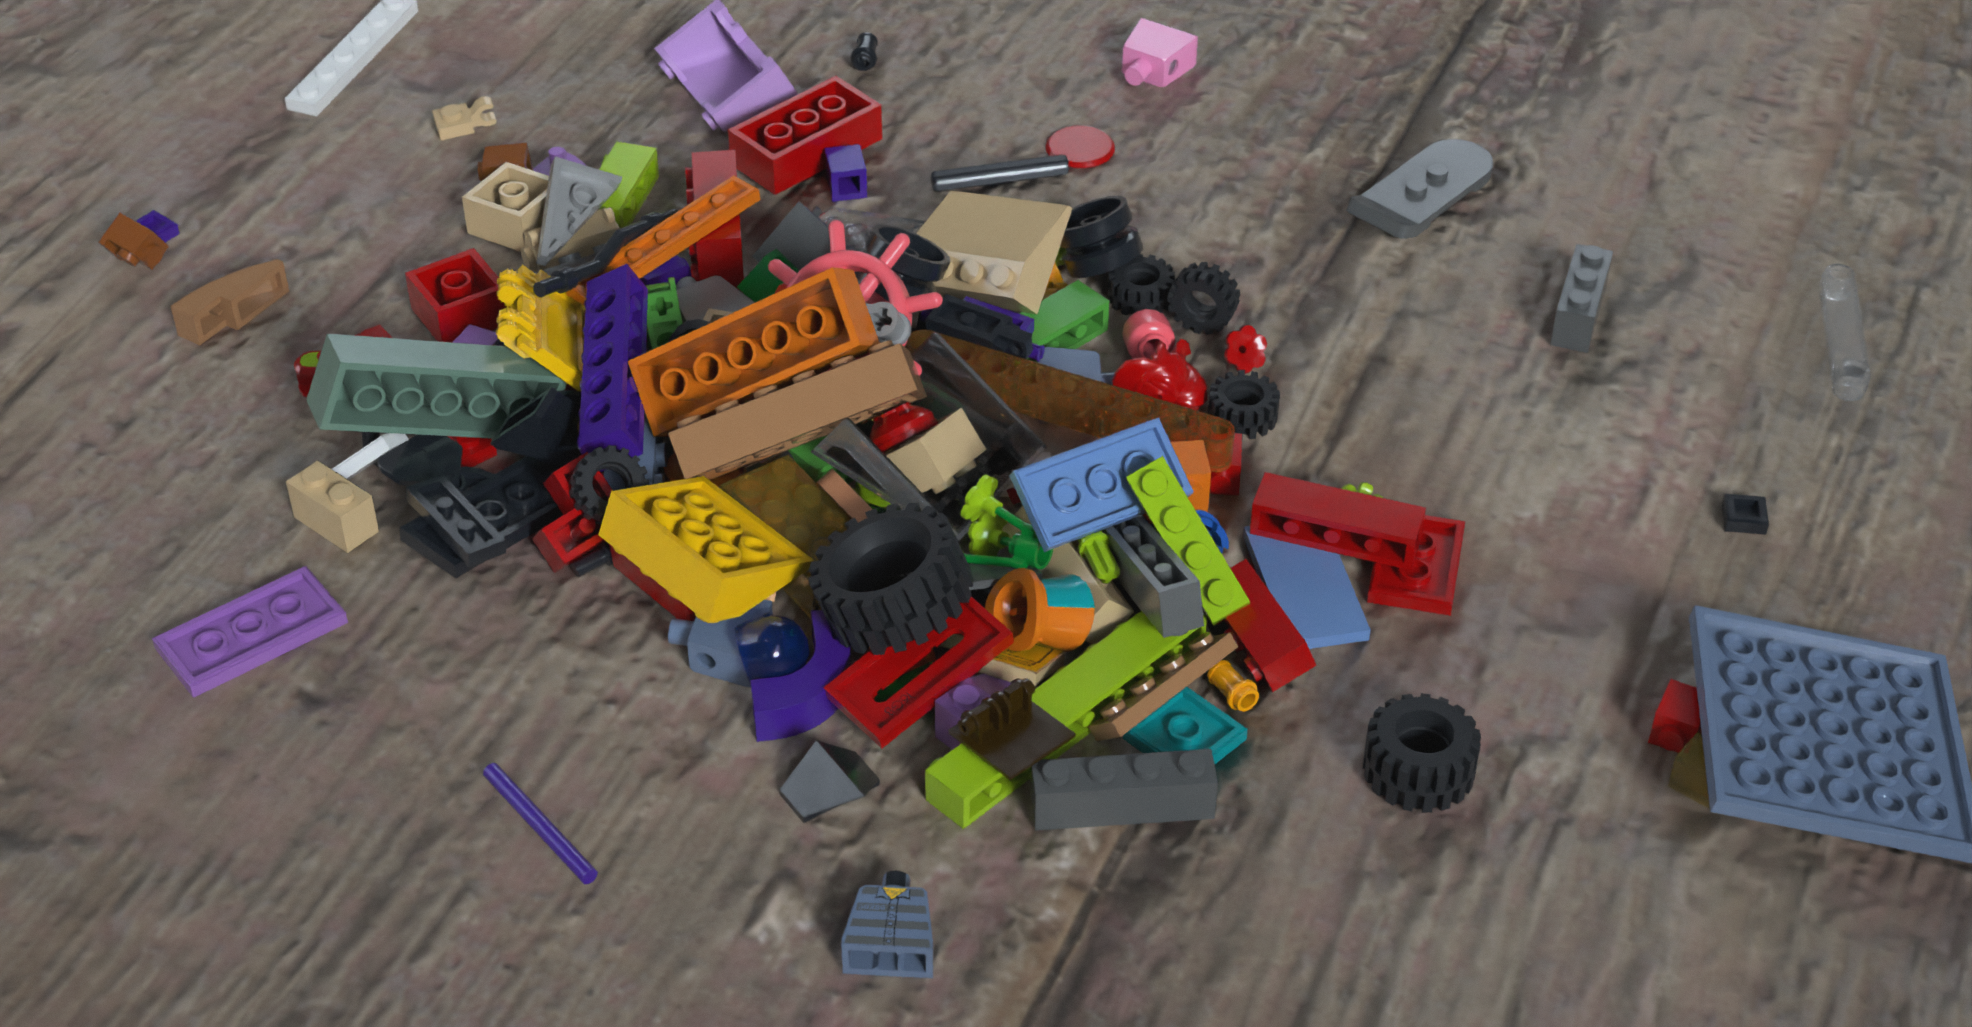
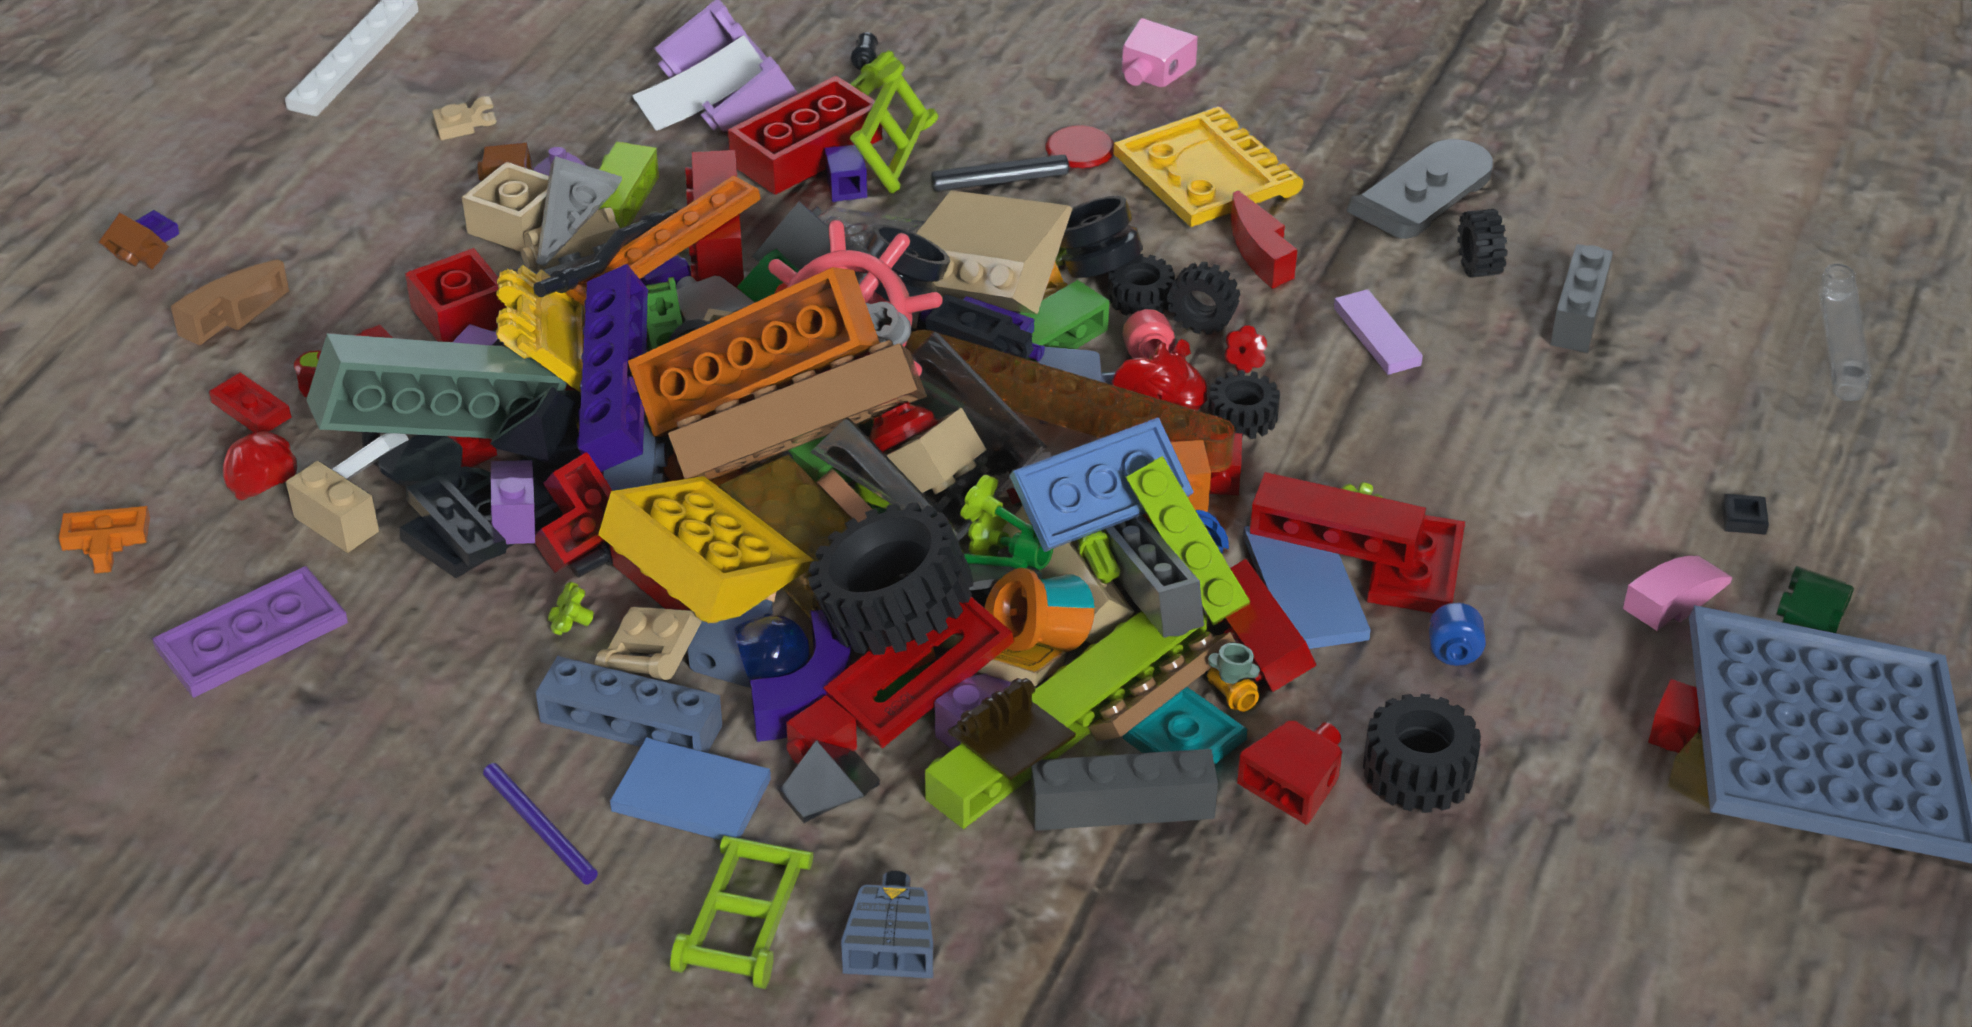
(104, 532): none -> orange hinge
(250, 404): none -> red plate
(258, 464): none -> red hair
(513, 500): none -> medium lavender slope
(569, 610): none -> lime plant
(597, 460): black tyre -> none
(627, 706): none -> sand blue brick
(650, 631): none -> tan plate
(689, 949): none -> lime piece
(690, 790): none -> medium blue tile
(706, 81): none -> white sticker
(820, 722): none -> red brick
(868, 79): none -> lime axle
(893, 81): none -> lime piece
(1202, 162): none -> yellow hinge
(1234, 663): none -> sand green plate
(1262, 241): none -> red slope
(1293, 768): none -> red torso
(1378, 332): none -> lavender tile
(1456, 630): none -> blue head
(1482, 243): none -> black tyre
(1673, 590): none -> bright pink slope
(1816, 601): none -> dark green cylinder

